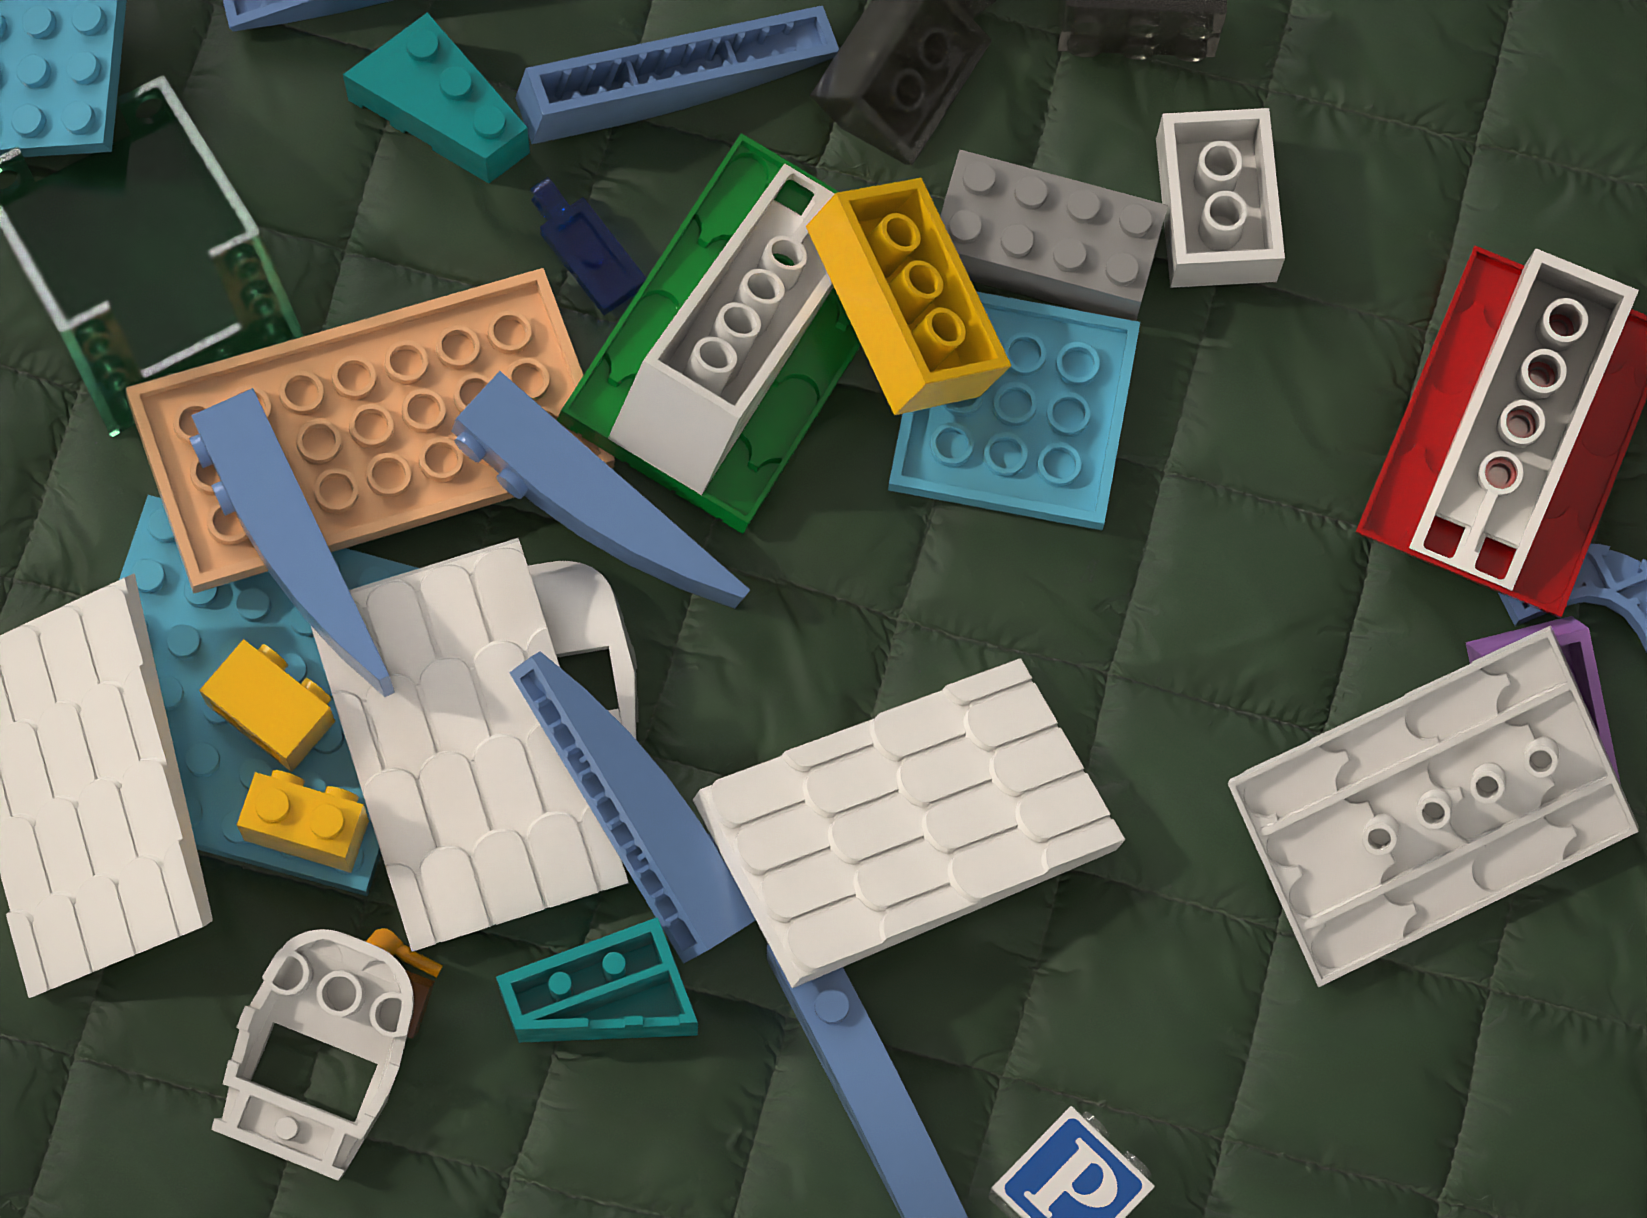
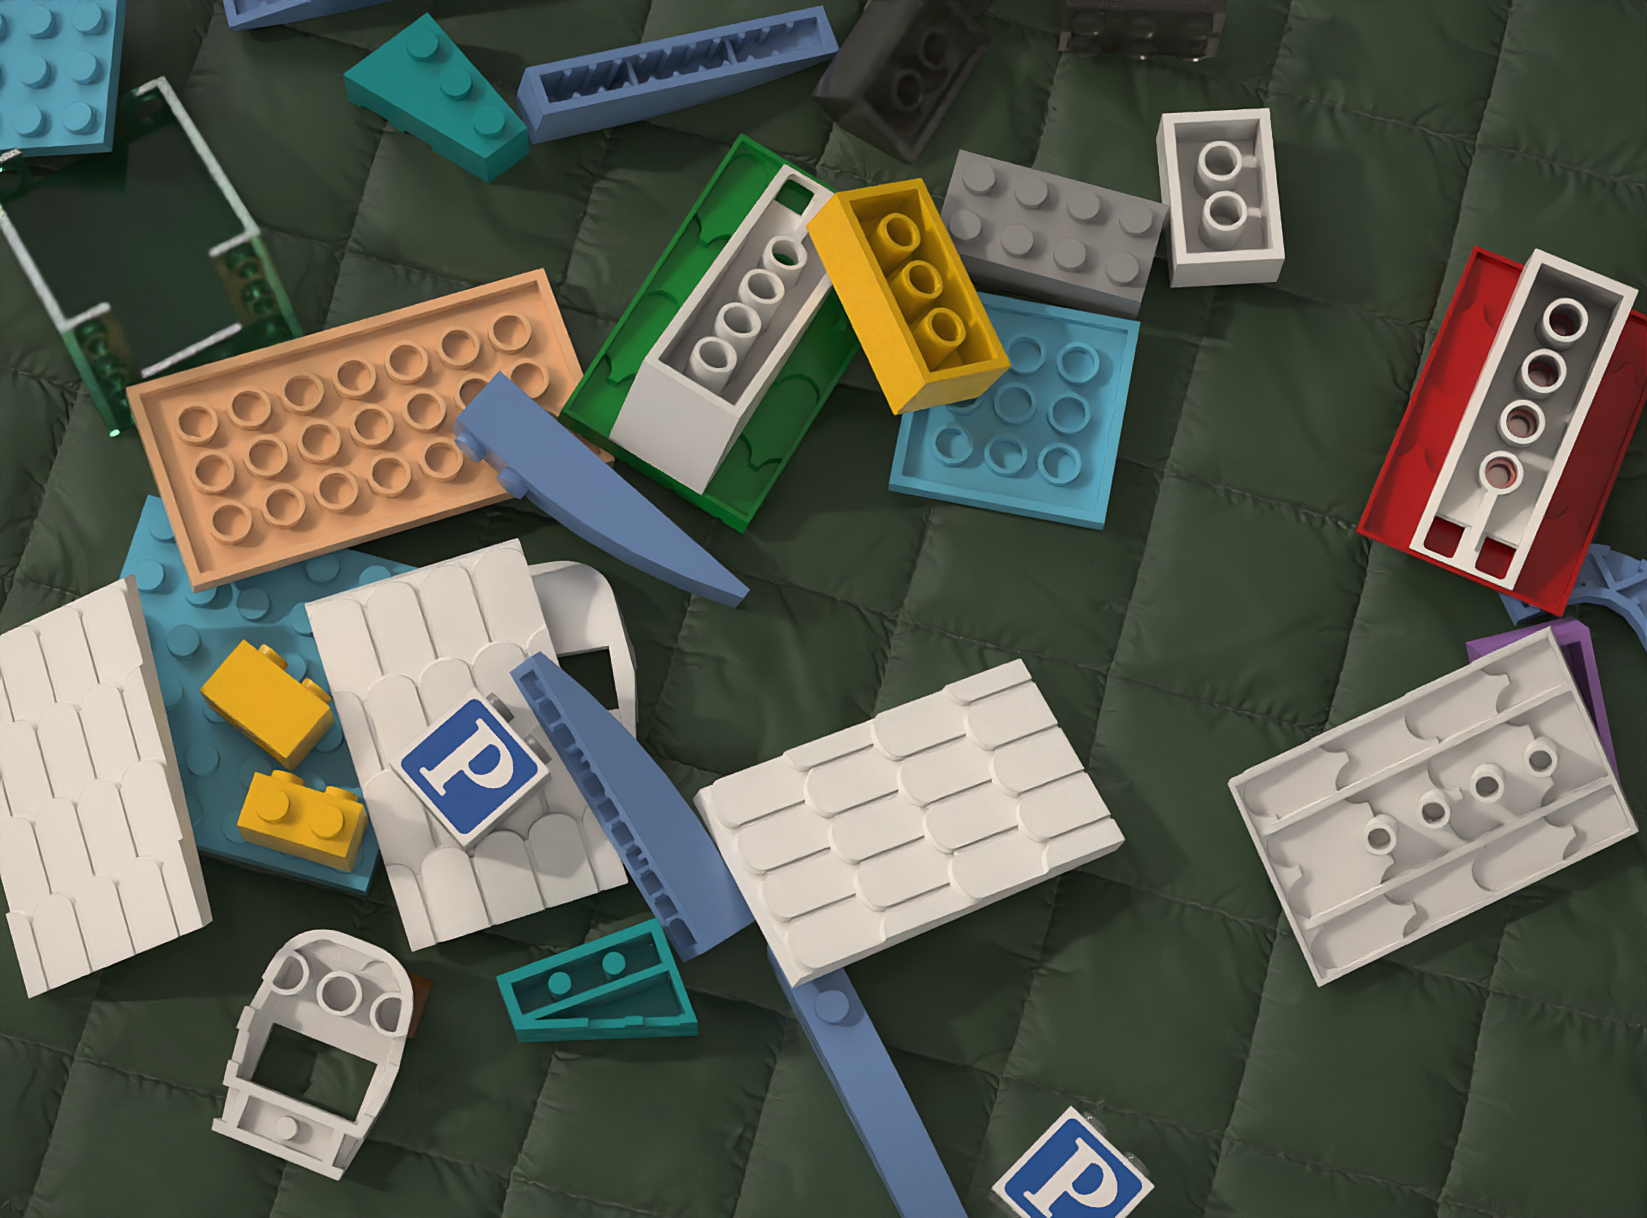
(281, 527): medium blue slope -> none
(392, 944): light orange hand -> none
(472, 768): none -> piece
(587, 248): clear blue plate -> none

